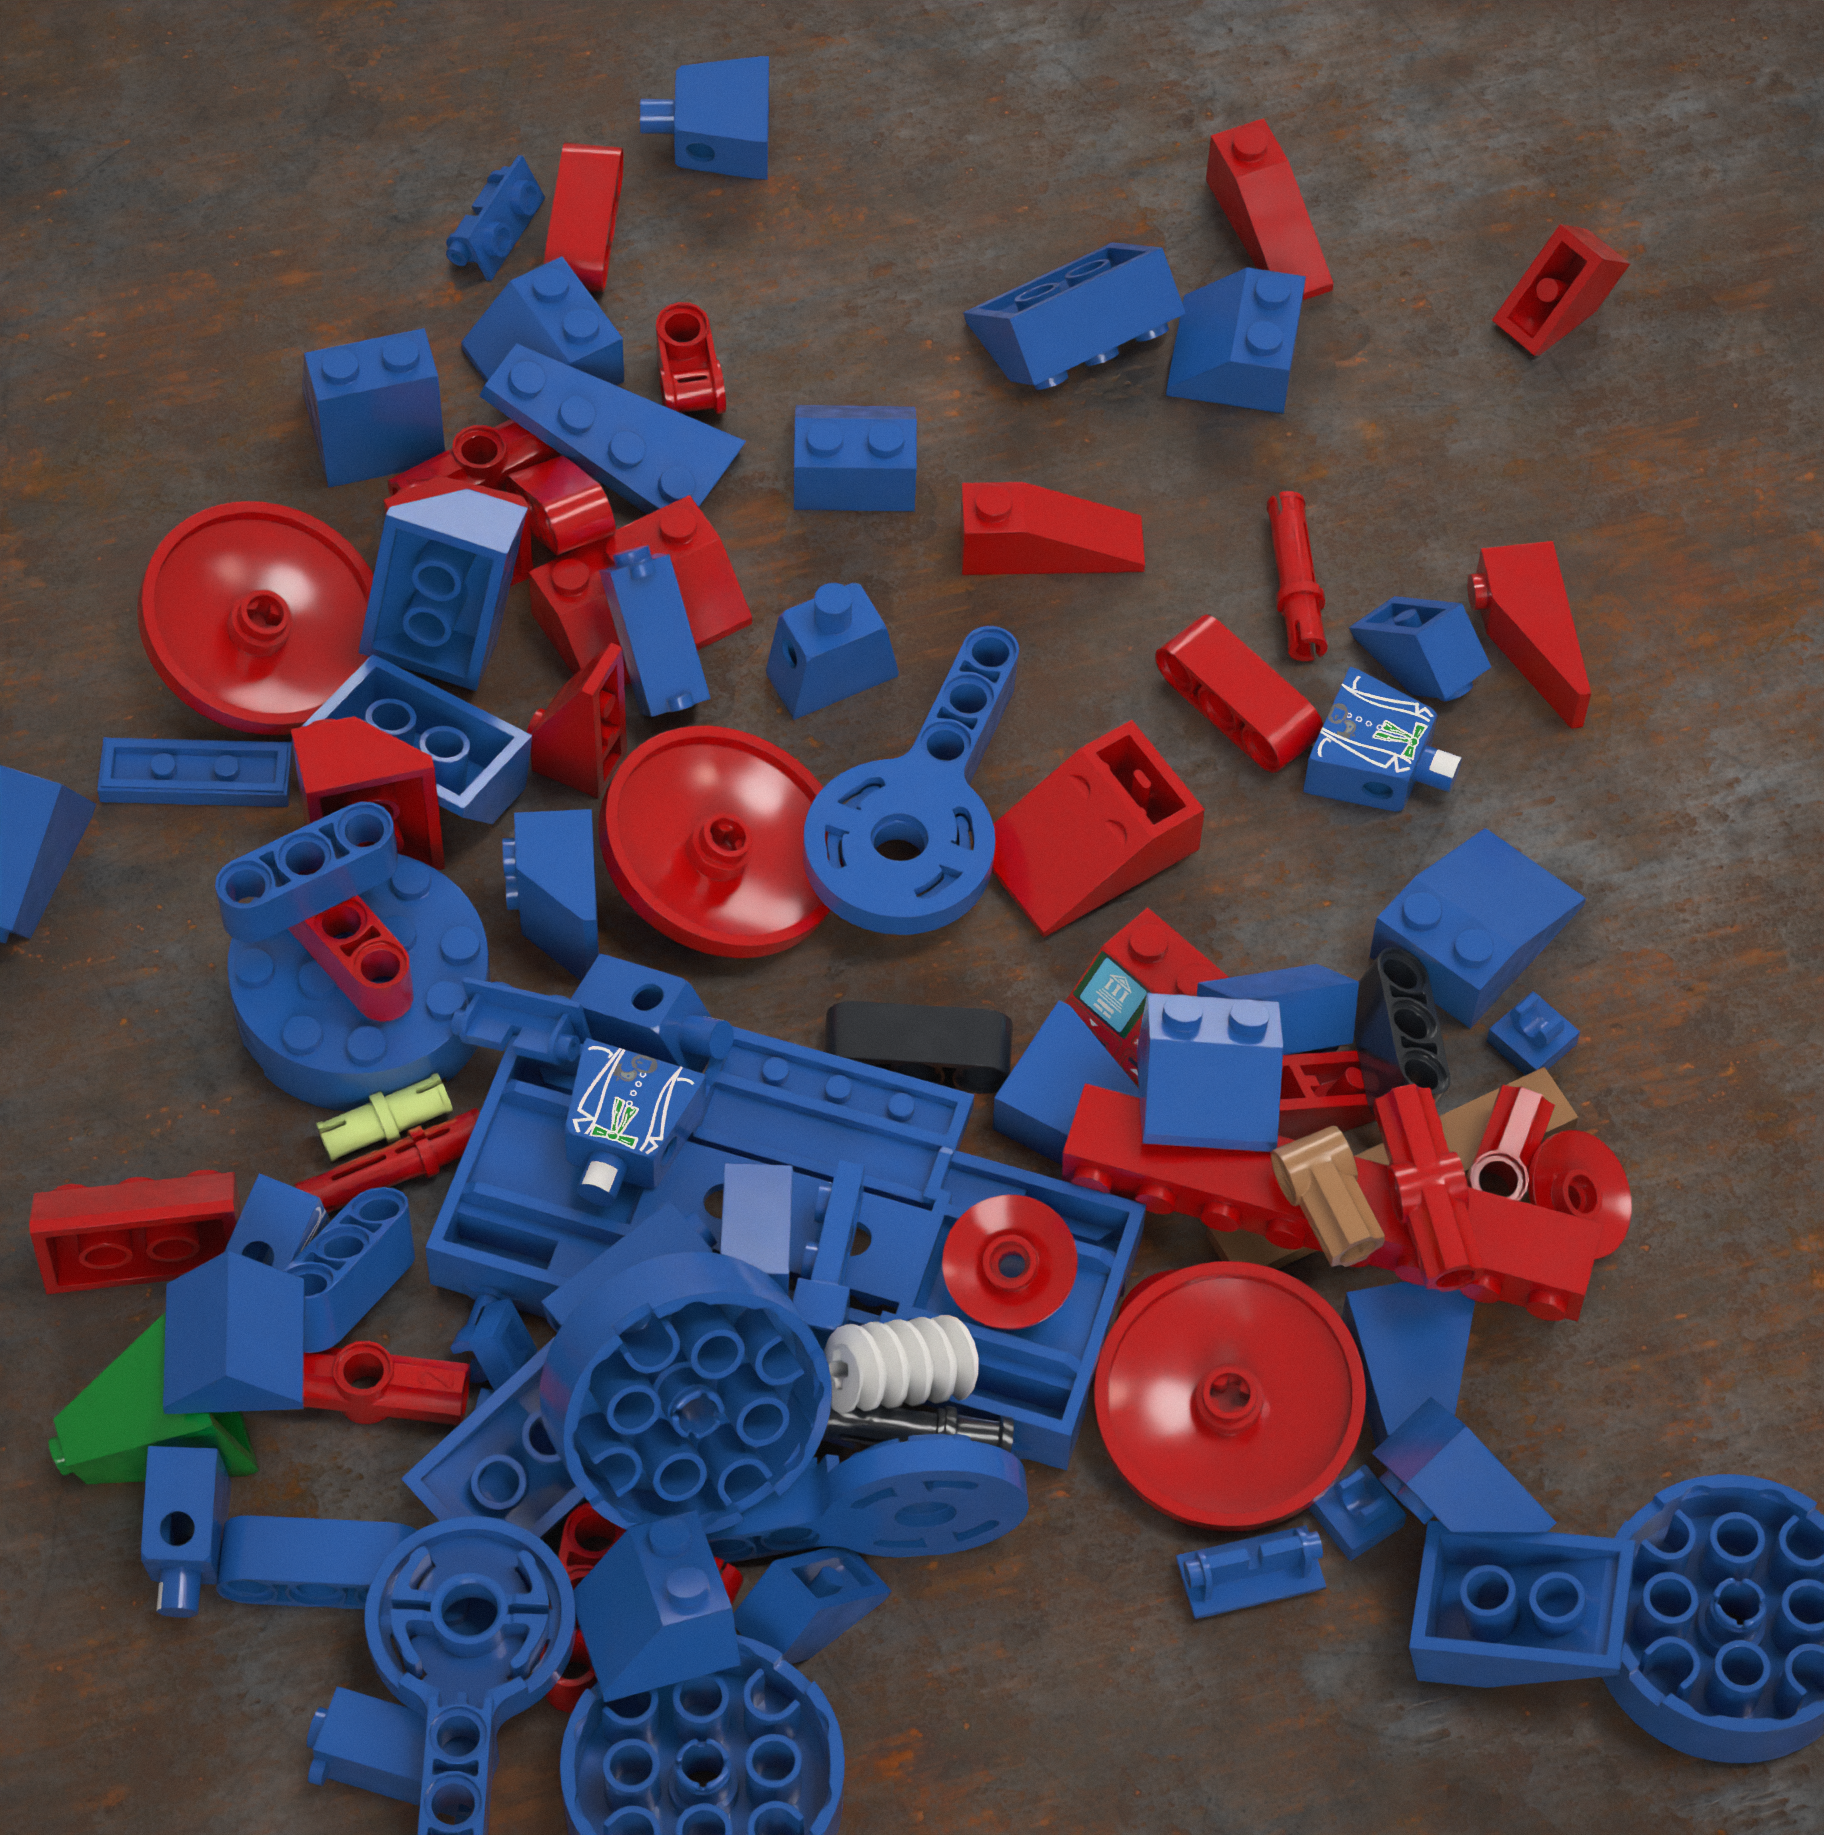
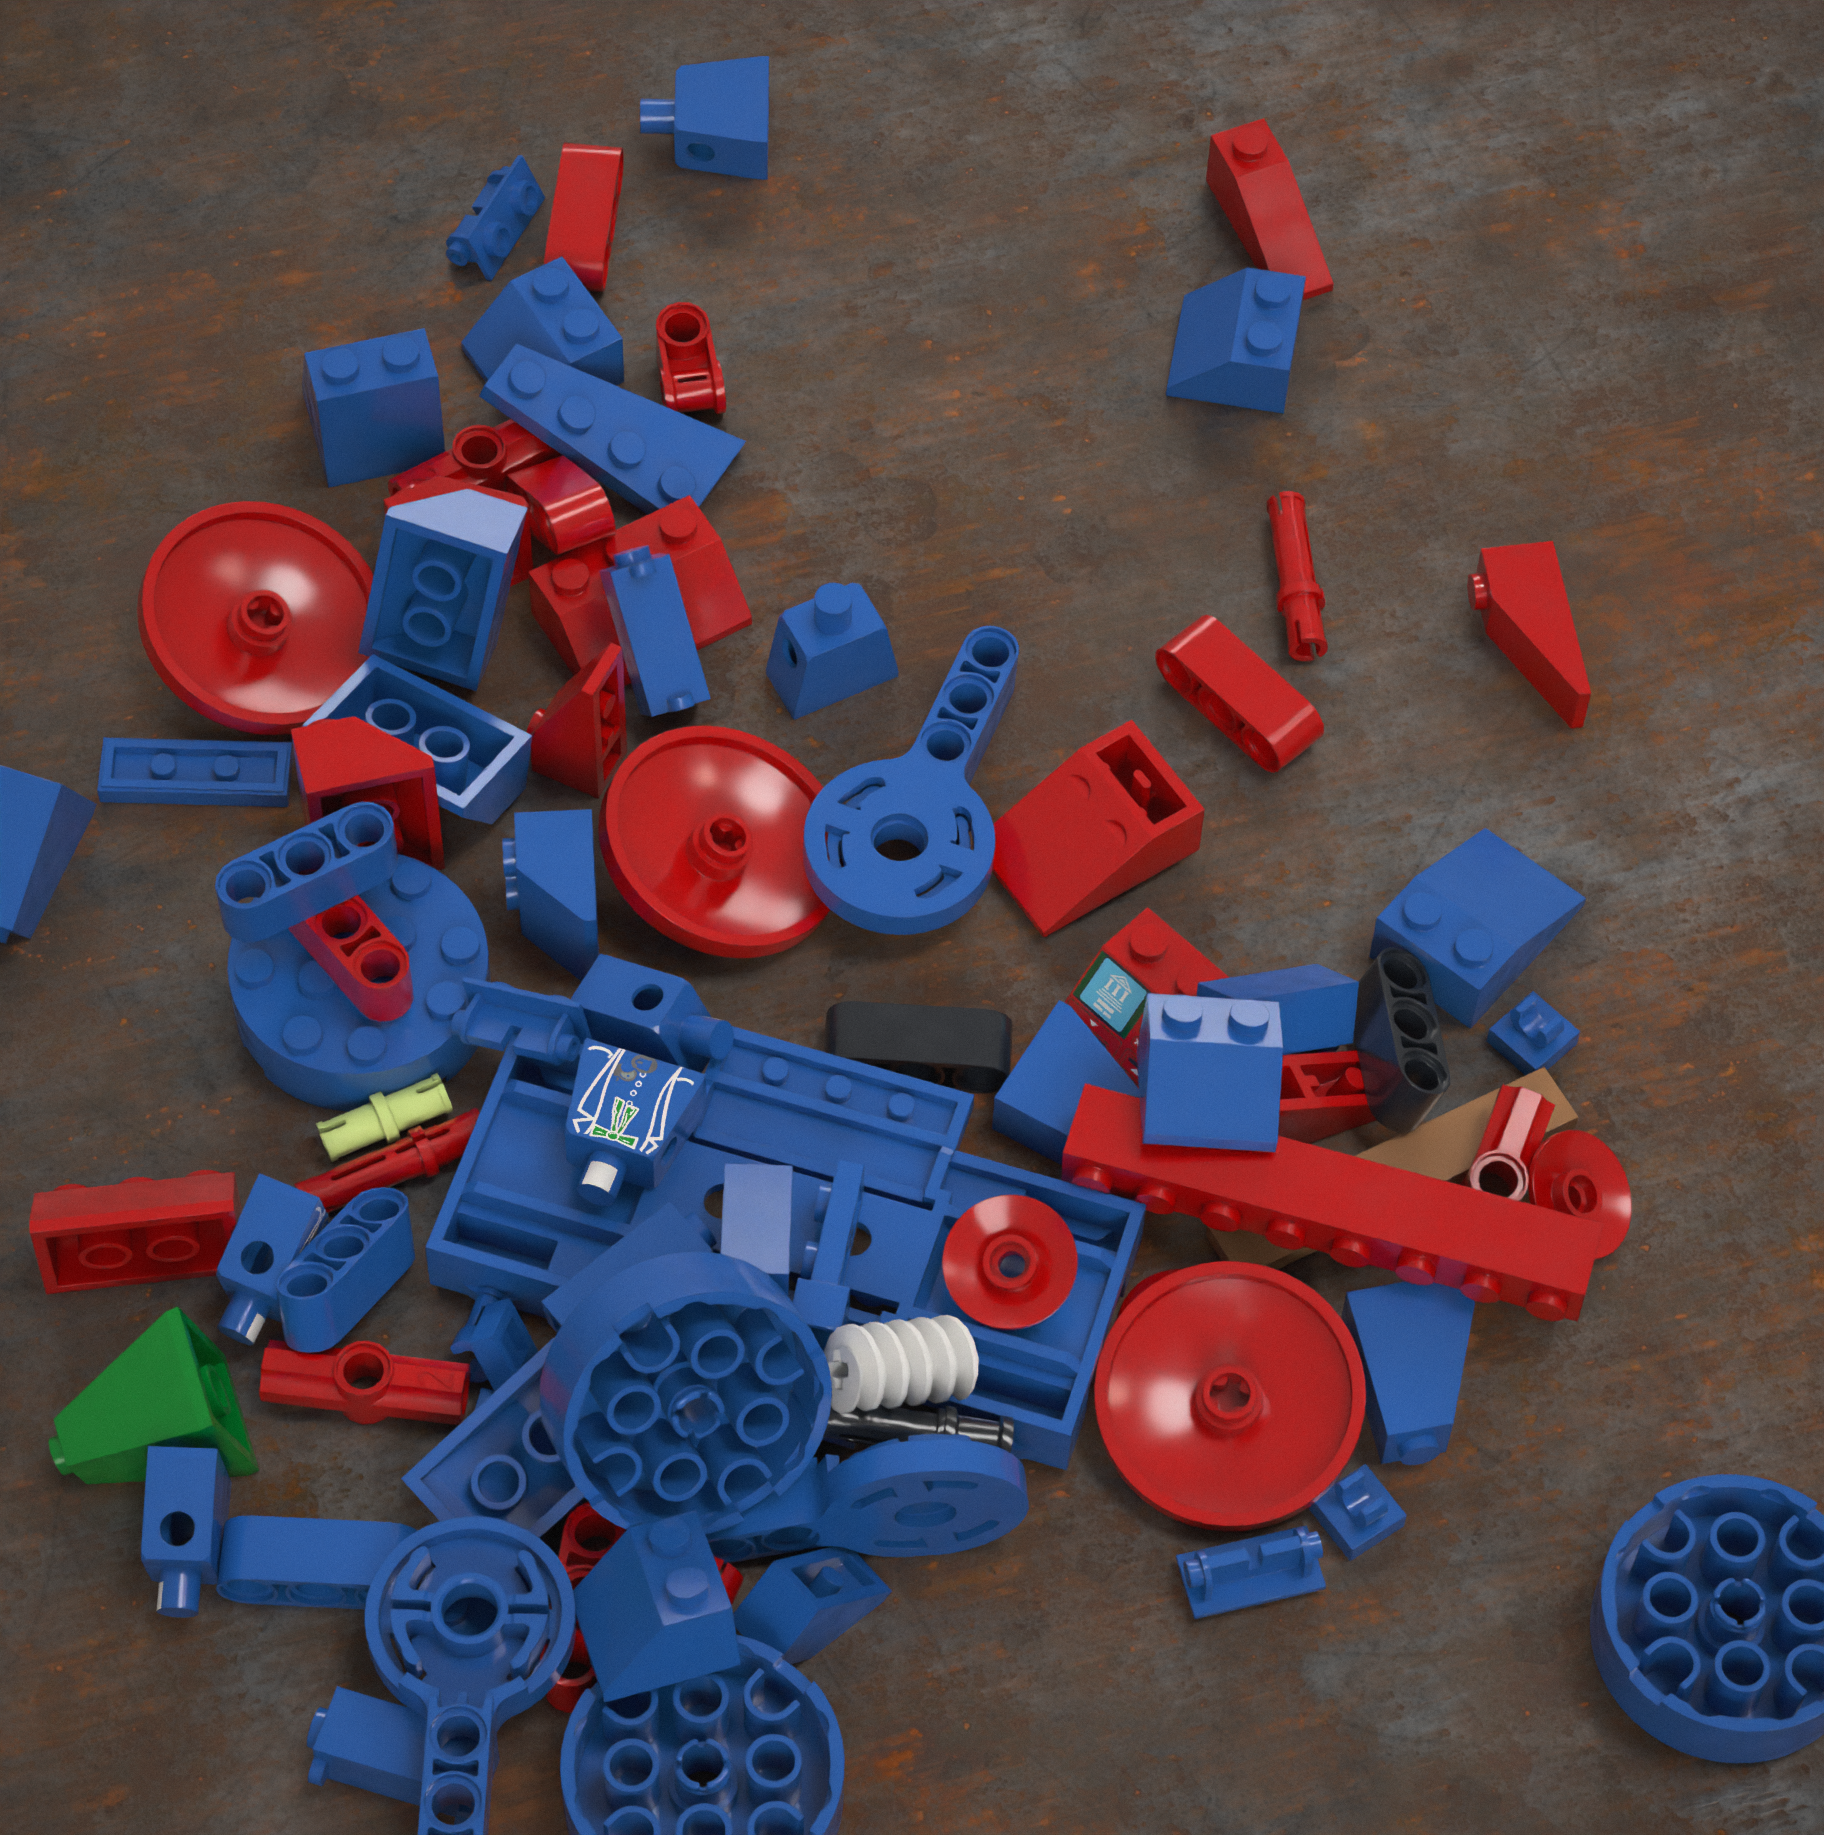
(234, 1338): blue slope -> none
(855, 458): blue slope -> none
(1044, 532): red slope -> none
(1078, 313): blue slope -> none
(1323, 1180): medium nougat piece -> none
(1377, 747): blue torso -> none
(1424, 645): blue slope -> none
(1428, 1188): red piece -> none
(1449, 1474): blue slope -> none
(1520, 1607): blue slope -> none
(1560, 288): red slope -> none

